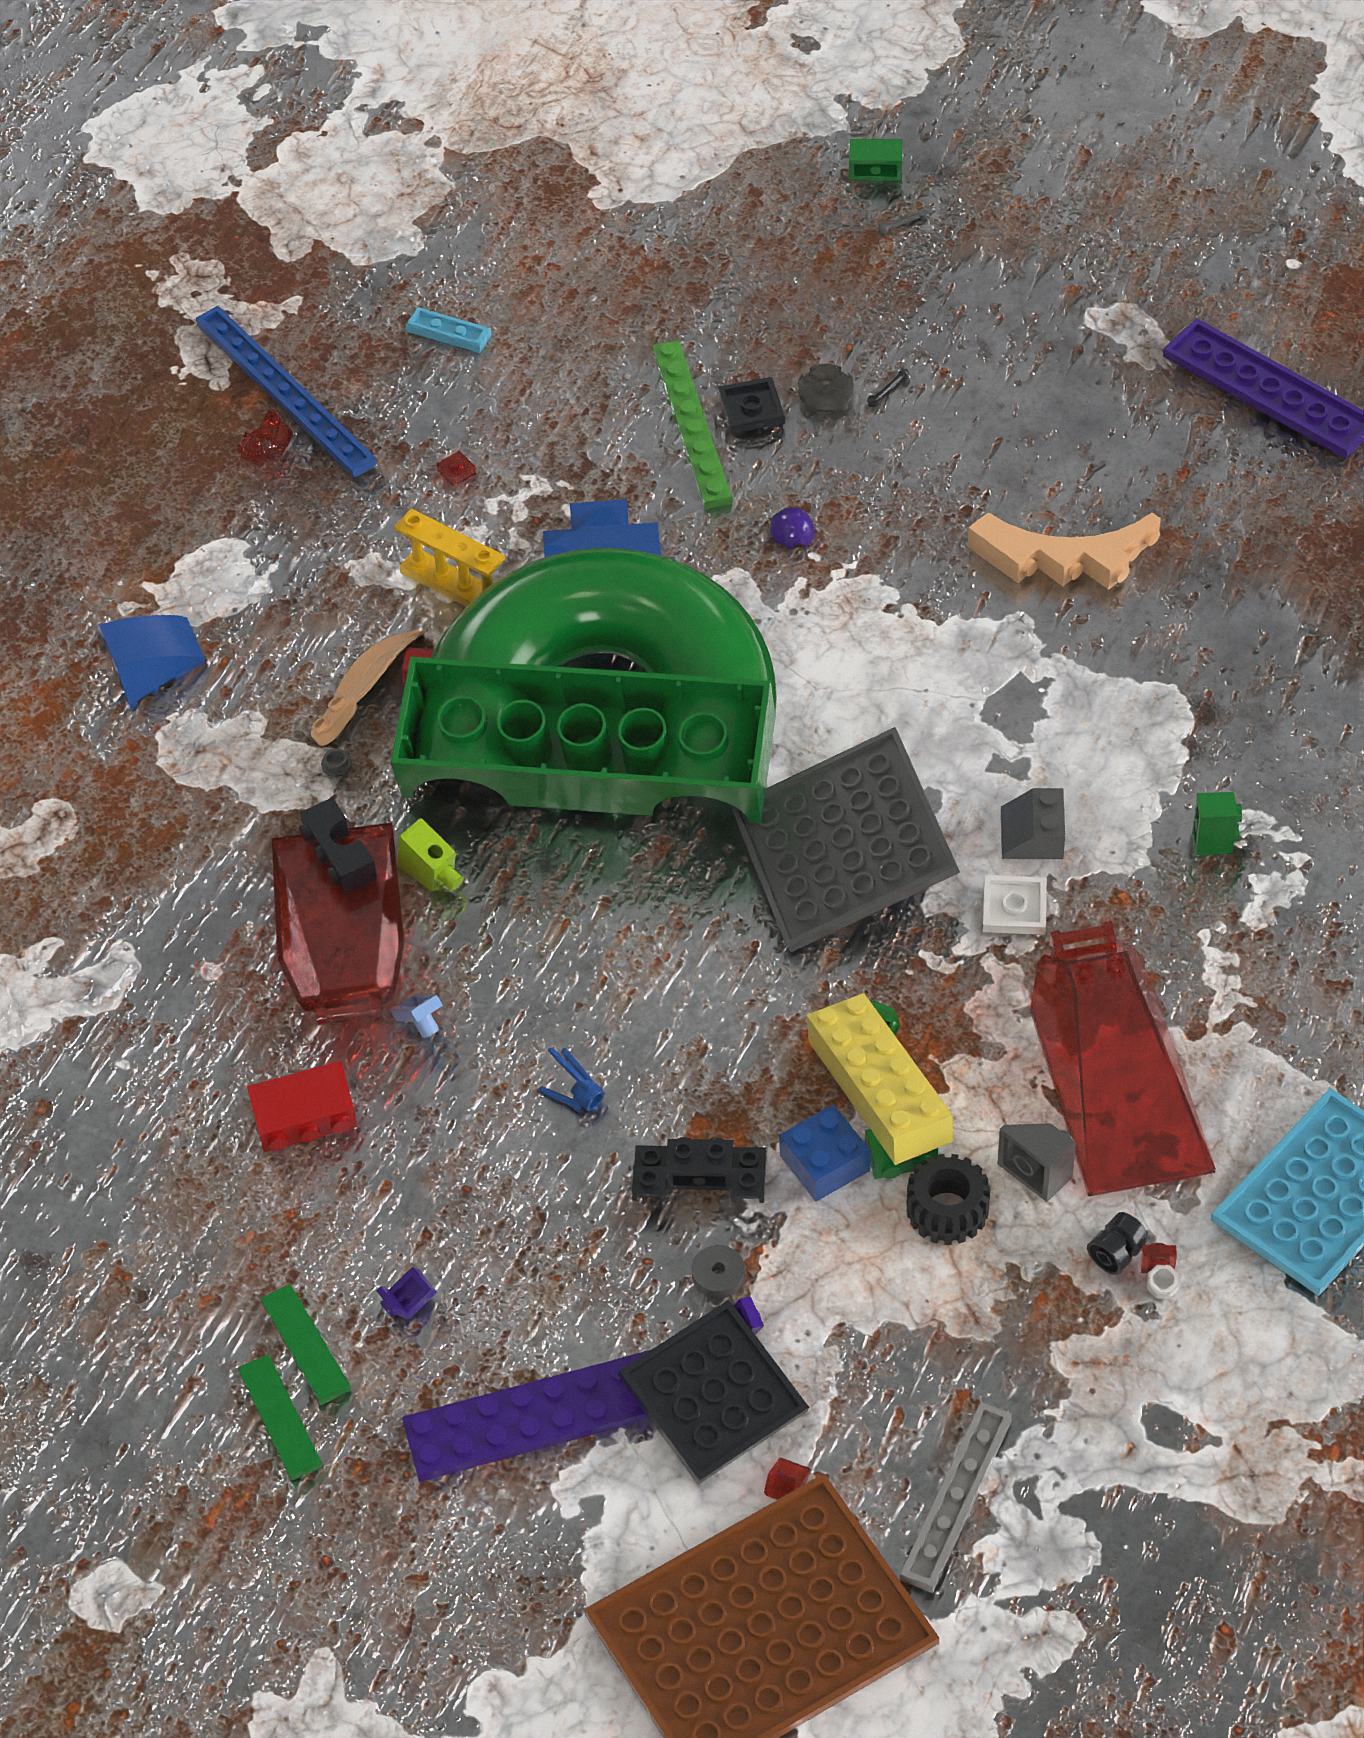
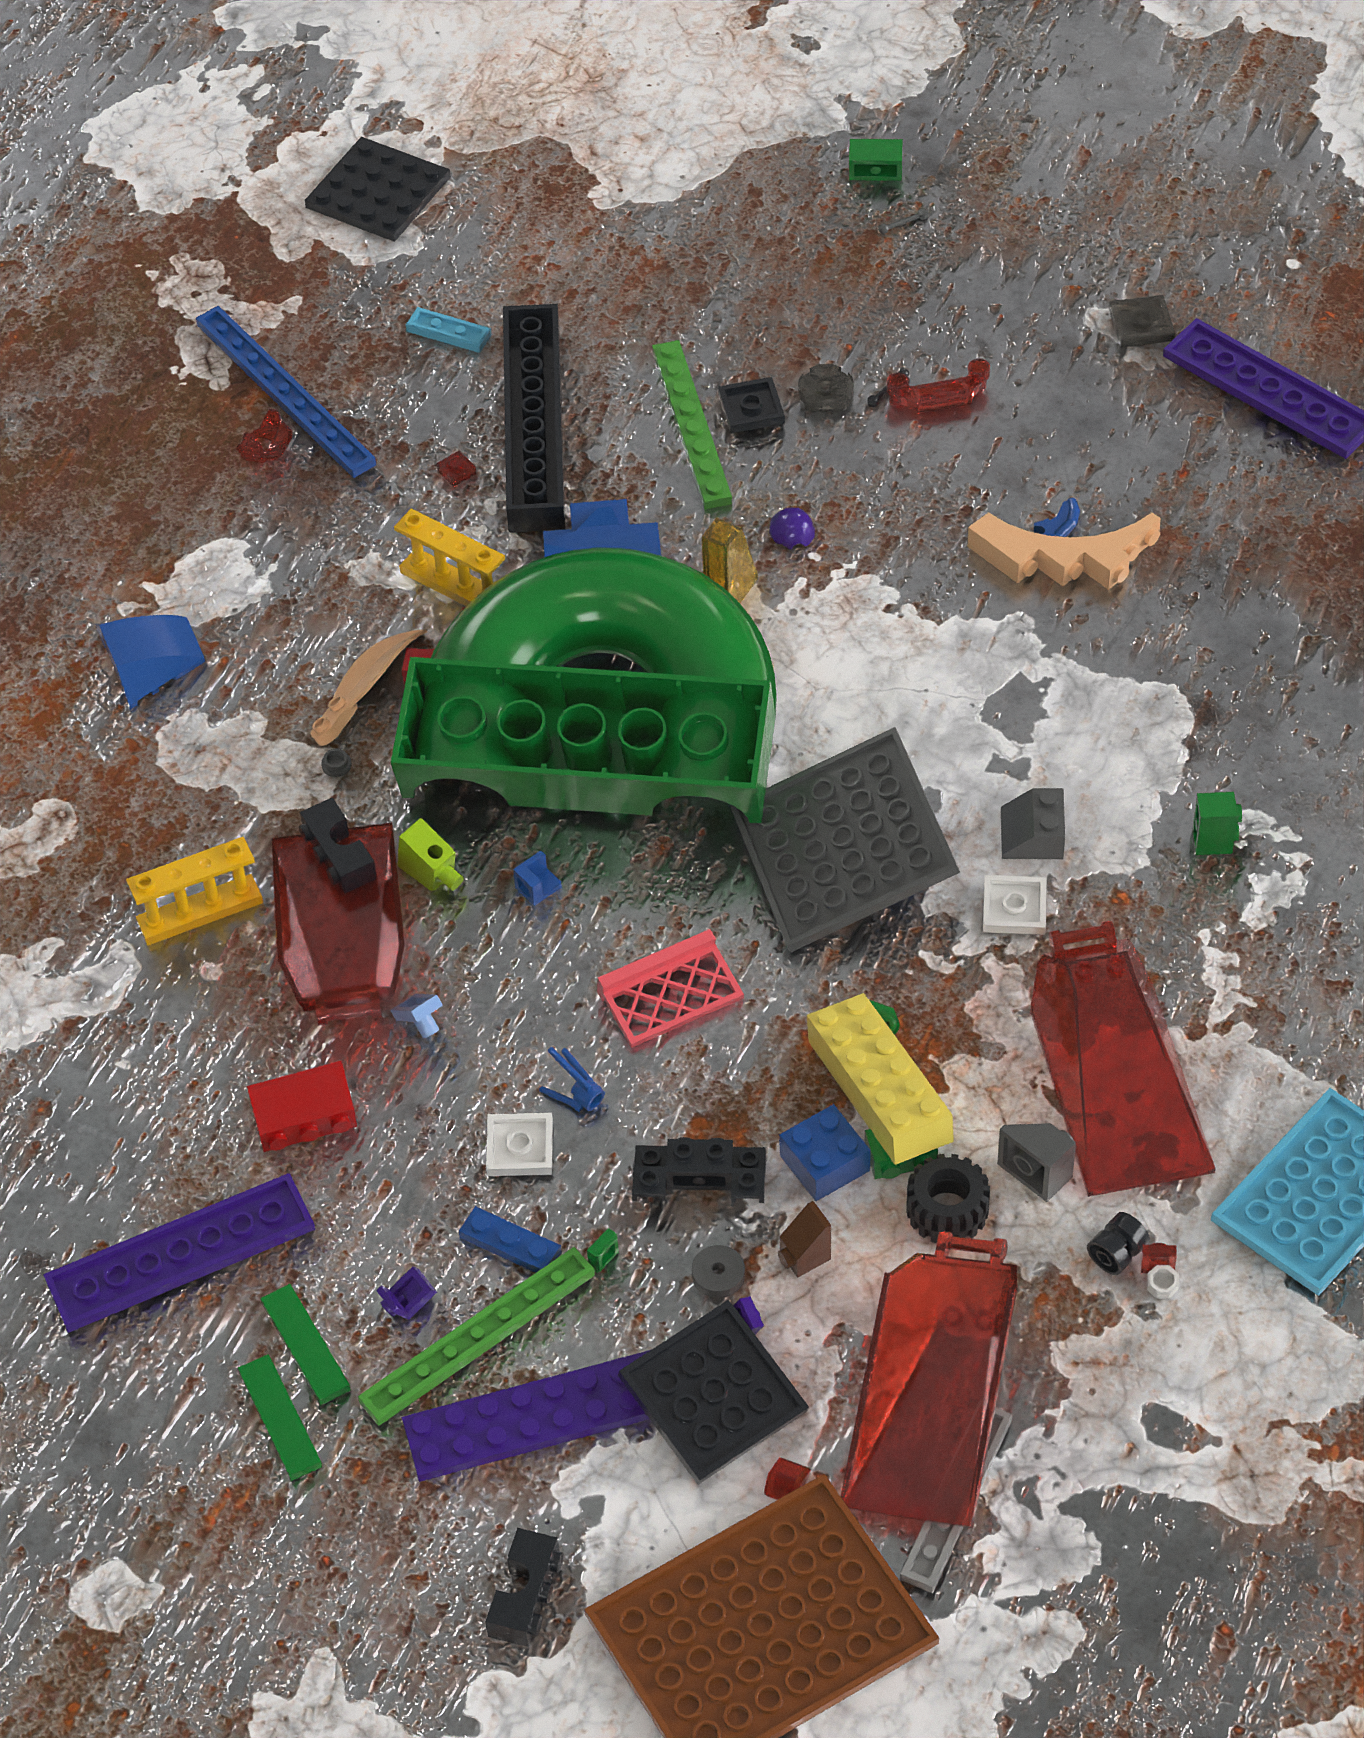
(178, 1252): none -> dark purple plate
(200, 908): none -> yellow fence
(377, 188): none -> black plate
(476, 1336): none -> bright green plate
(508, 1240): none -> blue plate
(517, 1614): none -> black arch
(519, 1144): none -> white plate
(533, 418): none -> black brick
(535, 880): none -> blue panel
(603, 1250): none -> green tile
(655, 967): none -> coral fence
(728, 558): none -> clear yellow slope
(806, 1241): none -> reddish brown slope
(932, 1384): none -> clear red windscreen
(939, 394): none -> clear red plate
(1062, 523): none -> blue piece
(1141, 321): none -> clear smoke plate

